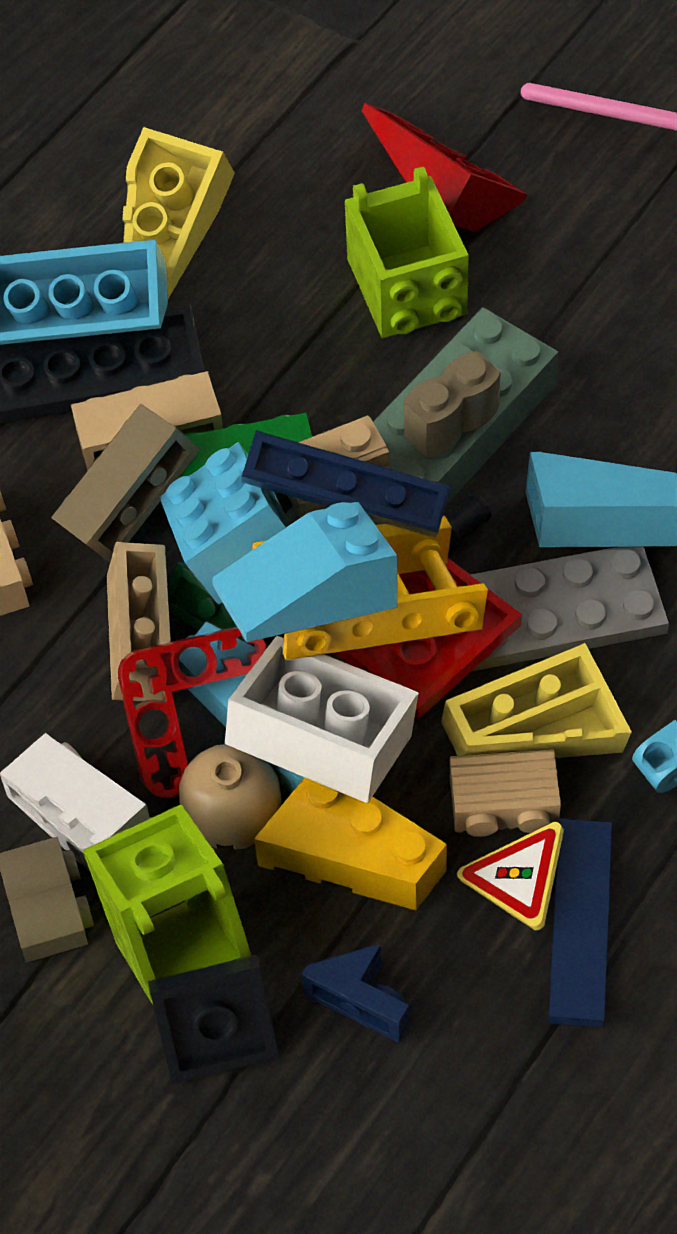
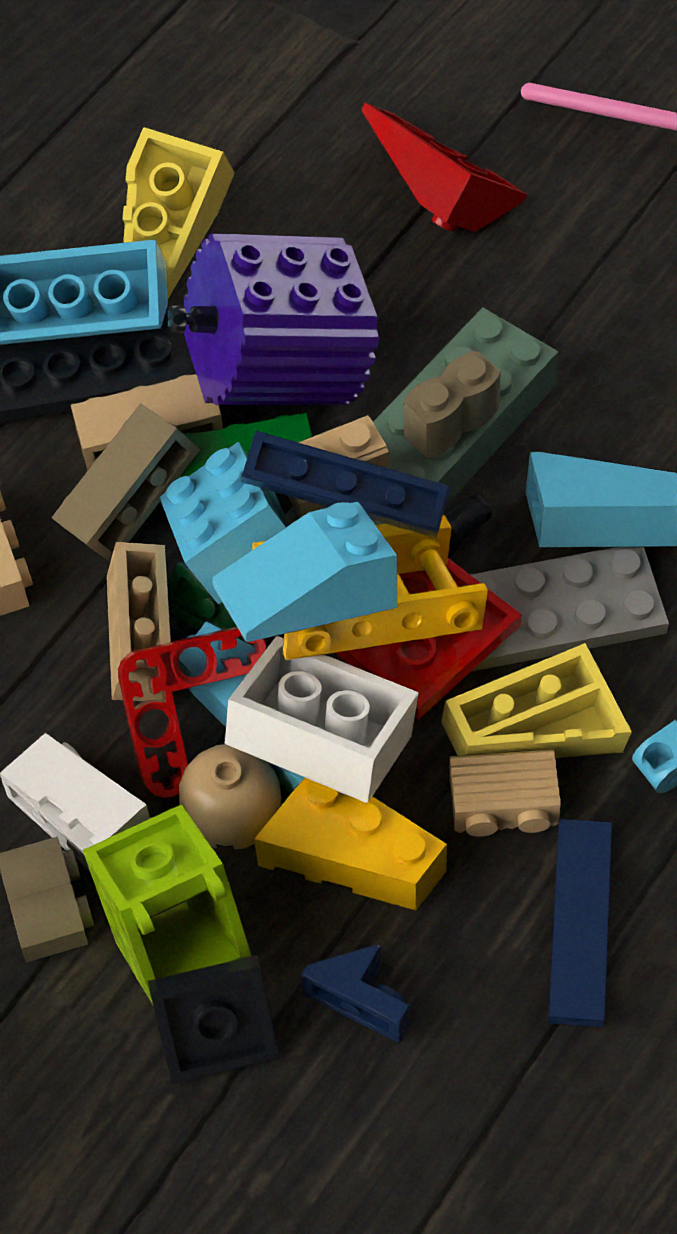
(277, 321): none -> dark purple piece
(406, 255): lime container -> none
(519, 874): piece -> none

